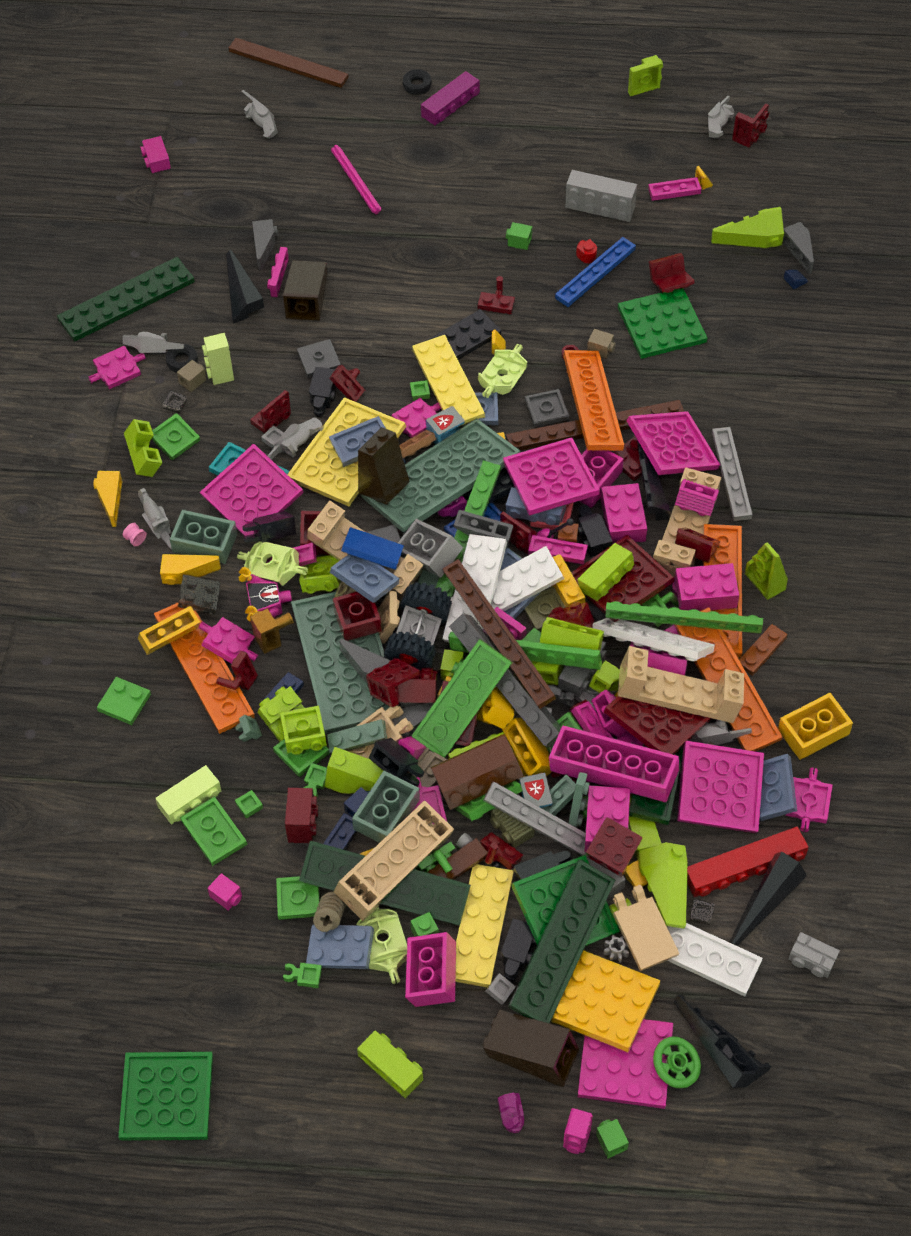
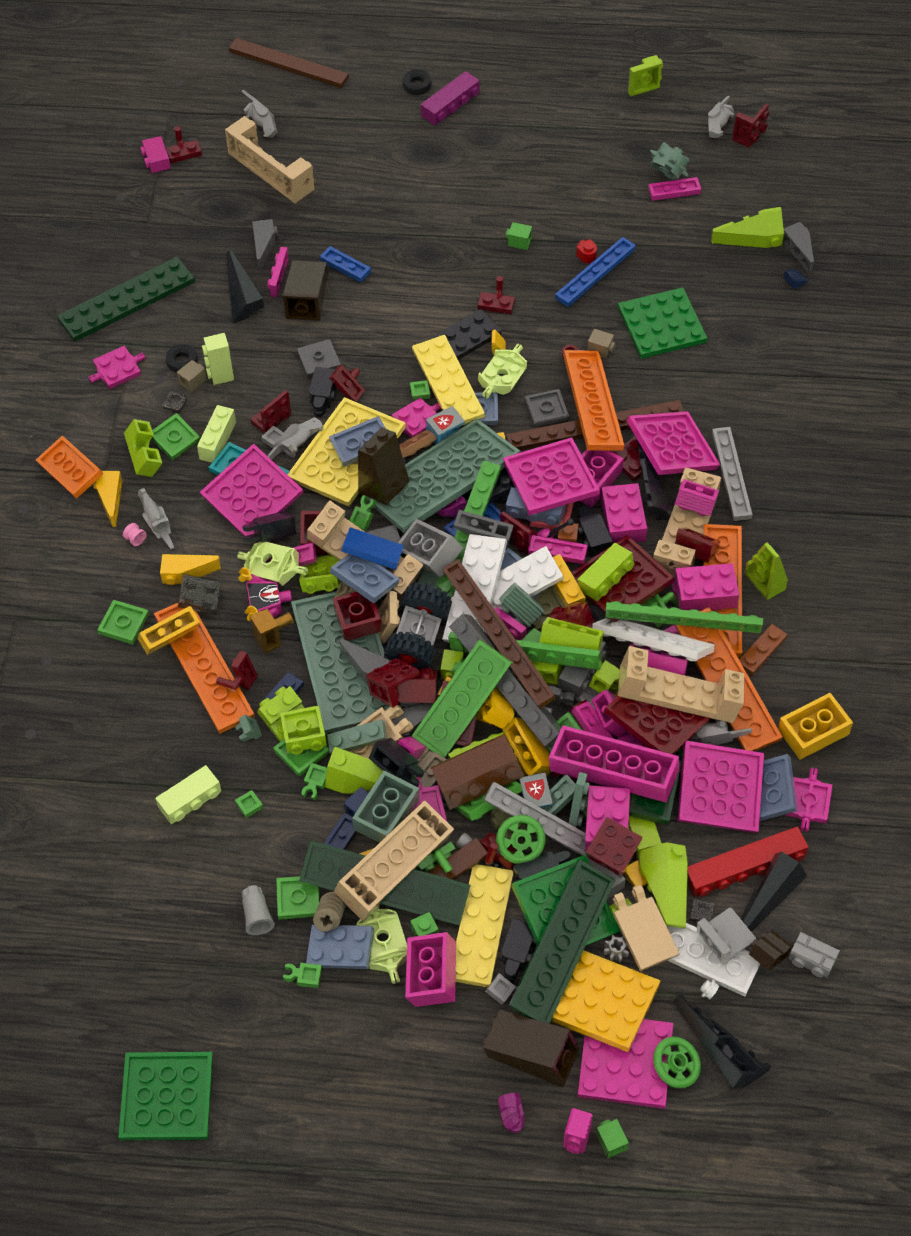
(69, 467): none -> orange plate
(123, 622): none -> bright green plate
(123, 700): bright green plate -> none
(150, 343): light grey animal -> none
(183, 150): none -> dark red plate
(203, 535): sand green brick -> none
(213, 831): bright green plate -> none
(216, 433): none -> yellowish green brick
(225, 892): dark pink brick -> none
(227, 640): dark pink plate -> none
(256, 911): none -> light grey plant
(291, 181): none -> tan plate
(301, 815): dark red brick -> none
(345, 264): none -> blue plate
(356, 179): dark pink axle -> none
(361, 515): none -> bright green plate
(390, 1063): lime brick -> none
(512, 824): none -> bright green plate
(521, 605): none -> sand green brick
(600, 195): light grey brick -> none
(670, 161): none -> sand green brick
(670, 273): dark red bracket -> none
(703, 179): yellow slope -> none
(709, 988): none -> white plate
(725, 934): none -> light grey bracket
(770, 949): none -> dark brown brick

